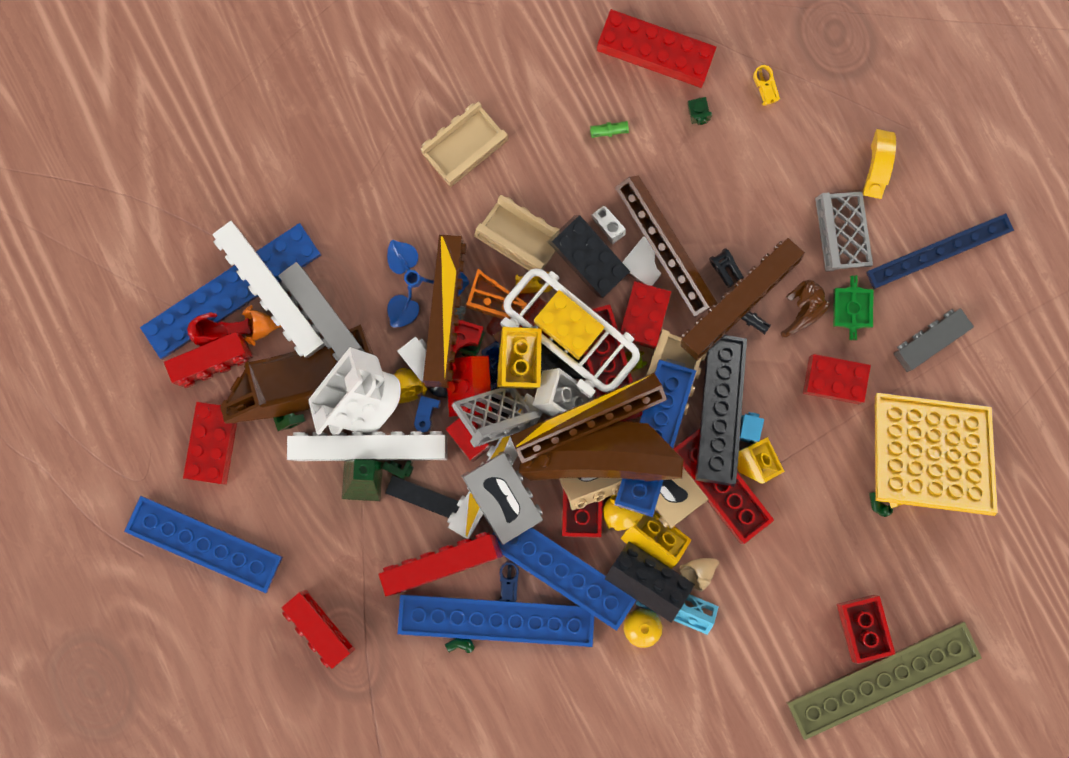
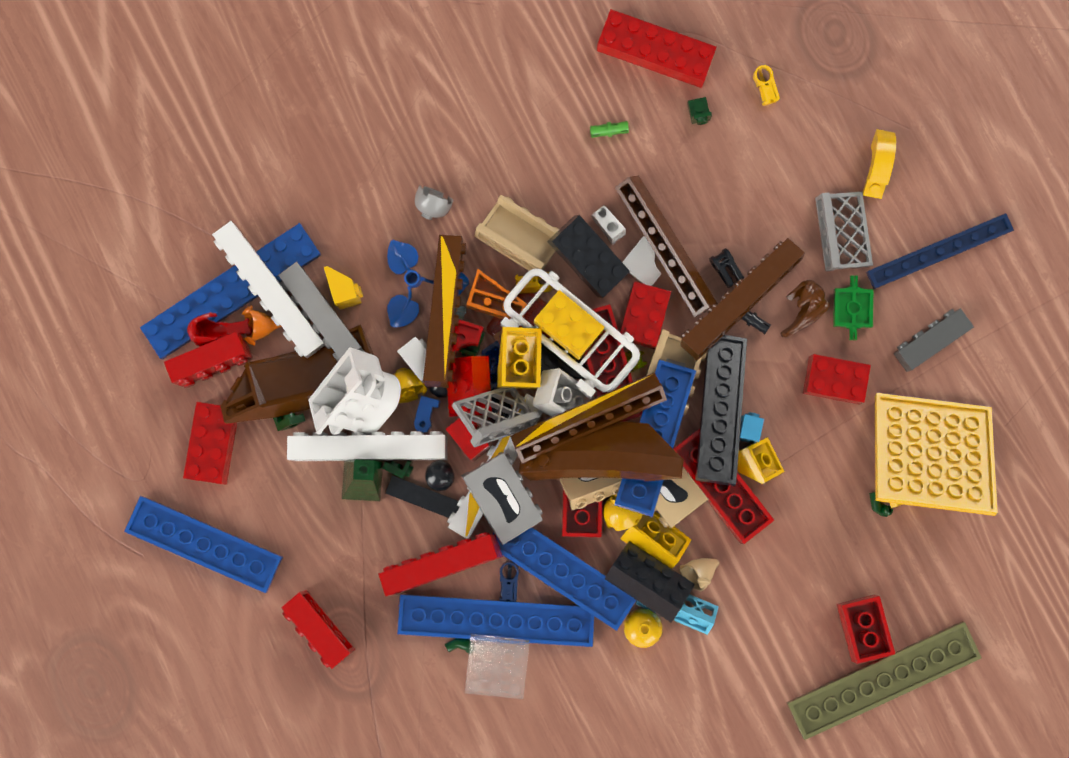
(343, 289): none -> yellow slope
(432, 203): none -> light grey cylinder
(439, 475): none -> black hair
(463, 144): tan panel -> none
(497, 666): none -> clear plate

